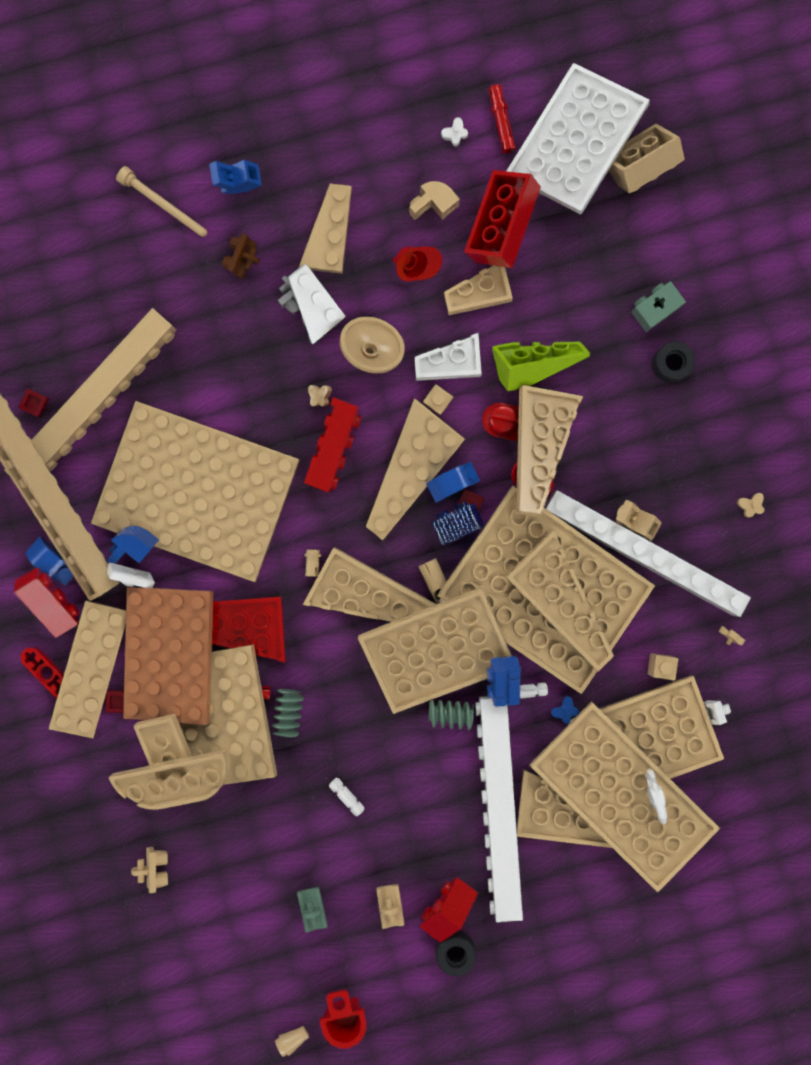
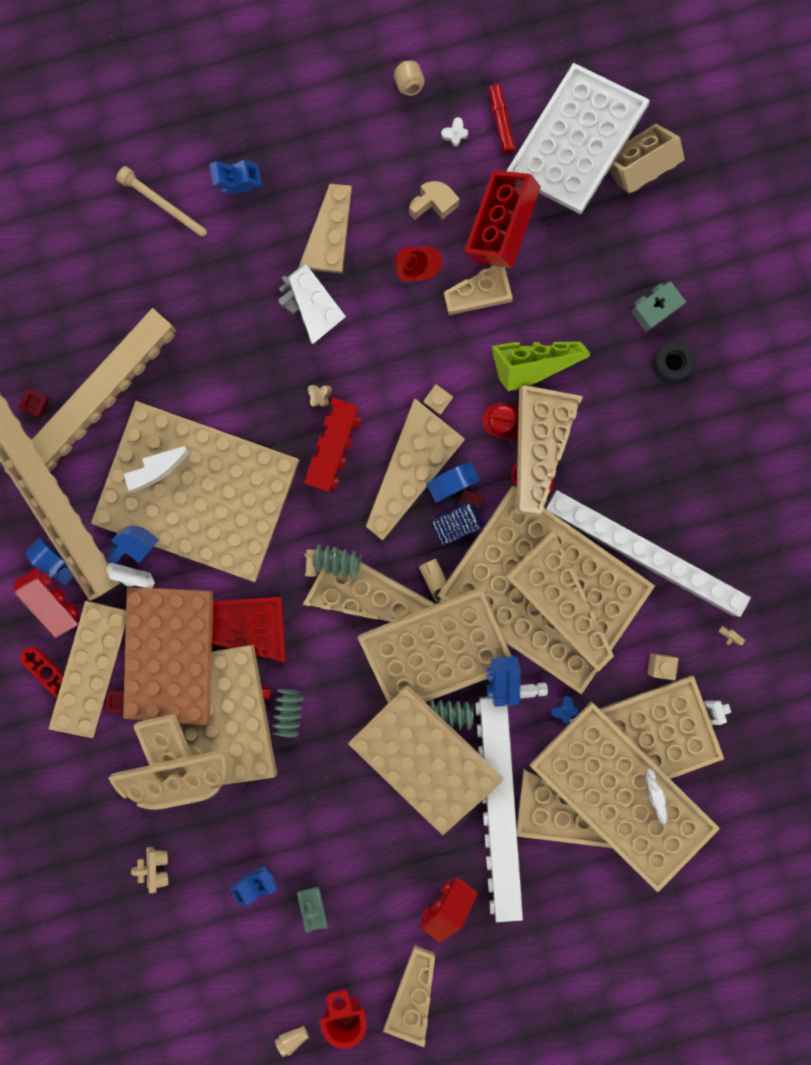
(155, 468): none -> white slope
(243, 256): reddish brown hips -> none
(252, 886): none -> blue brick
(336, 562): none -> sand green piece
(346, 796): white axle -> none
(372, 345): tan dish -> none
(390, 906): tan hips -> none
(409, 78): none -> tan head
(411, 1003): none -> tan wing
(425, 760): none -> tan plate
(453, 361): white wing -> none
(460, 966): black tyre -> none
(637, 520): tan brick -> none
(752, 506): tan piece -> none

